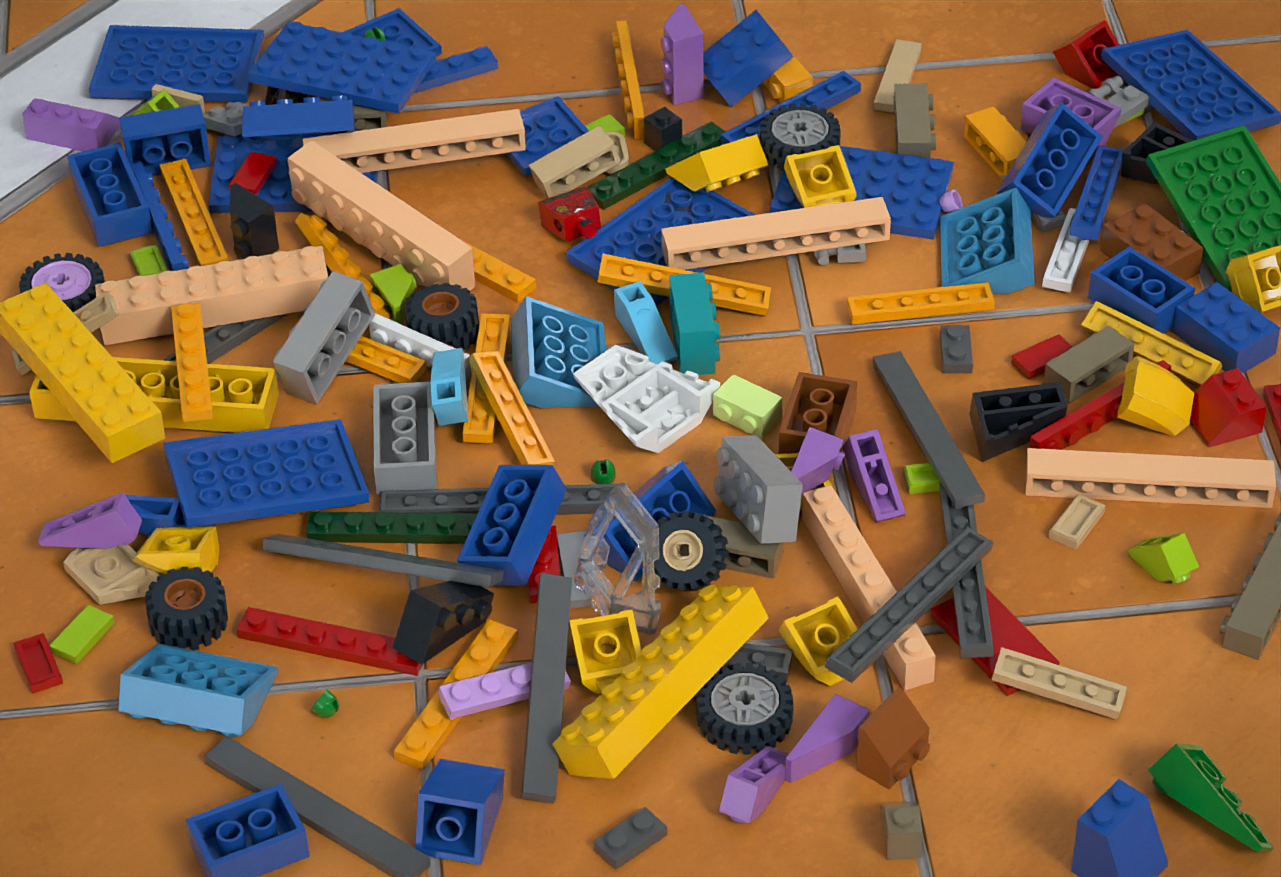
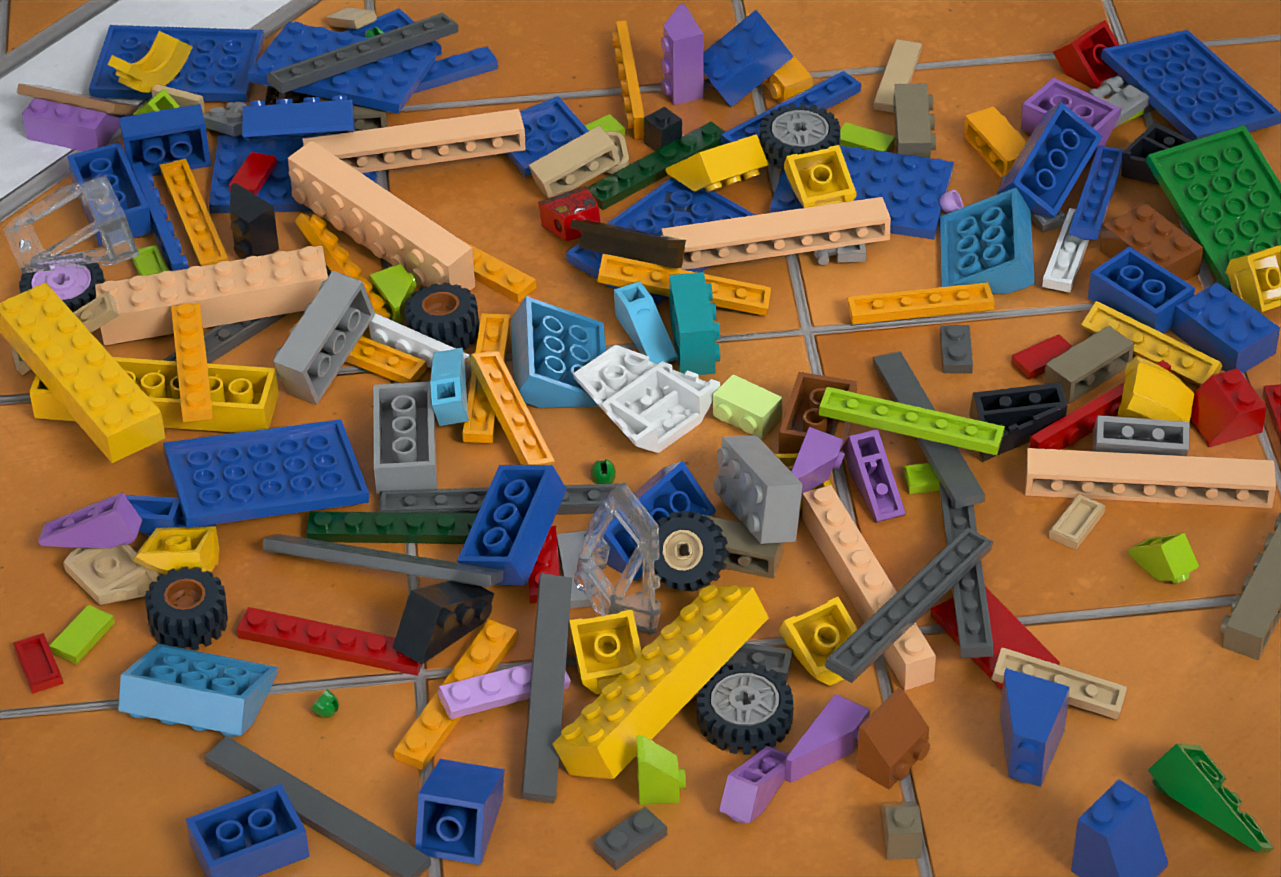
(76, 99): none -> medium nougat tile
(109, 220): none -> clear windscreen
(157, 67): none -> yellow arch
(351, 18): none -> tan tile
(361, 53): none -> dark grey tile
(630, 243): none -> dark brown fence
(658, 774): none -> lime slope
(865, 138): none -> lime tile
(911, 420): none -> lime plate
(1031, 724): none -> blue slope
(1140, 436): none -> light grey brick

